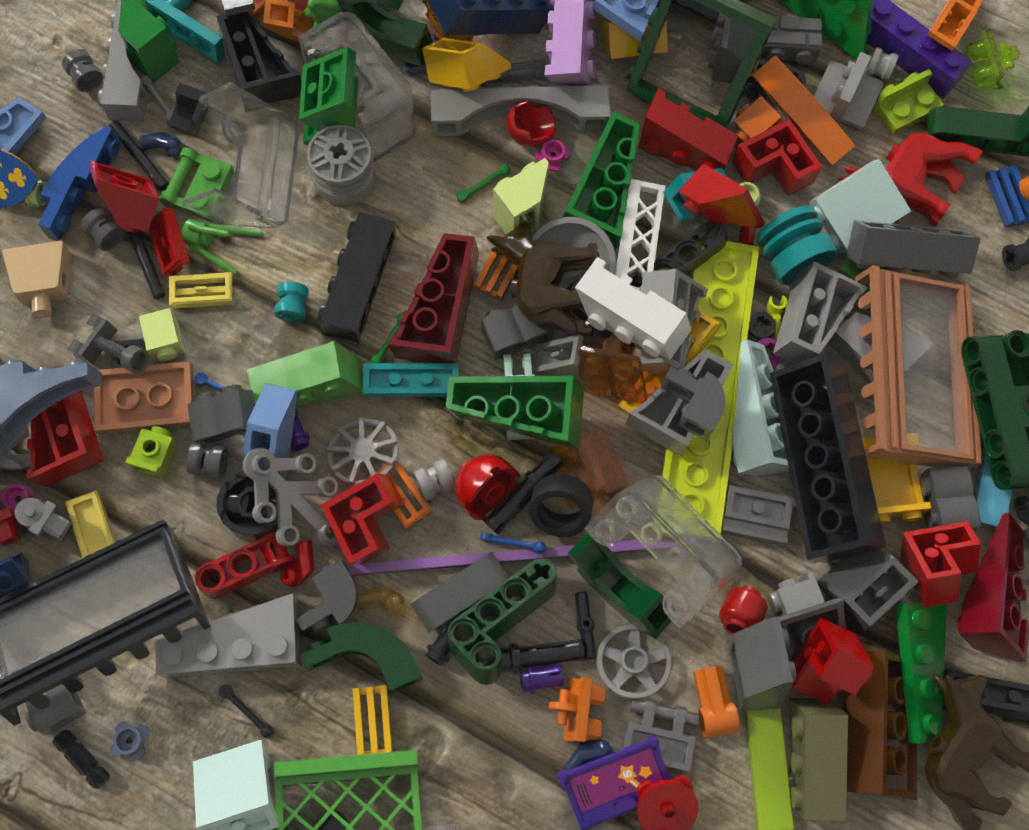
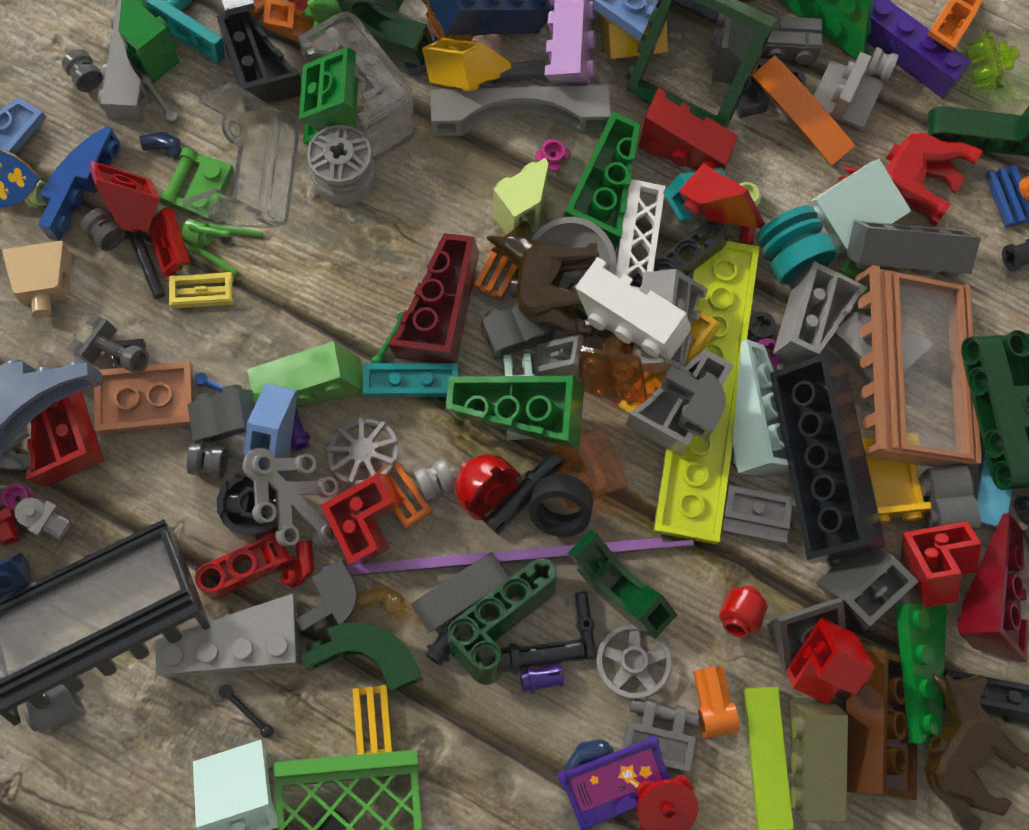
(81, 759): black axle -> none
(90, 523): light yellow tile -> none
(120, 745): sand blue plate -> none
(139, 156): black bar -> none
(155, 462): lime brick -> none
(162, 335): yellowish green brick -> none
(188, 112): black panel -> none
(291, 301): teal wheel -> none
(358, 277): black brick -> none
(462, 195): green hinge -> none
(530, 124): red hair -> none
(539, 547): blue hinge -> none
(574, 710): orange hips -> none
(675, 537): clear windscreen -> none
(755, 119): orange brick -> none
(762, 665): dark grey slope -> none
(776, 312): neon yellow hand -> none
(778, 152): red brick -> none
(795, 595): light grey brick -> none
(907, 102): lime bracket -> none

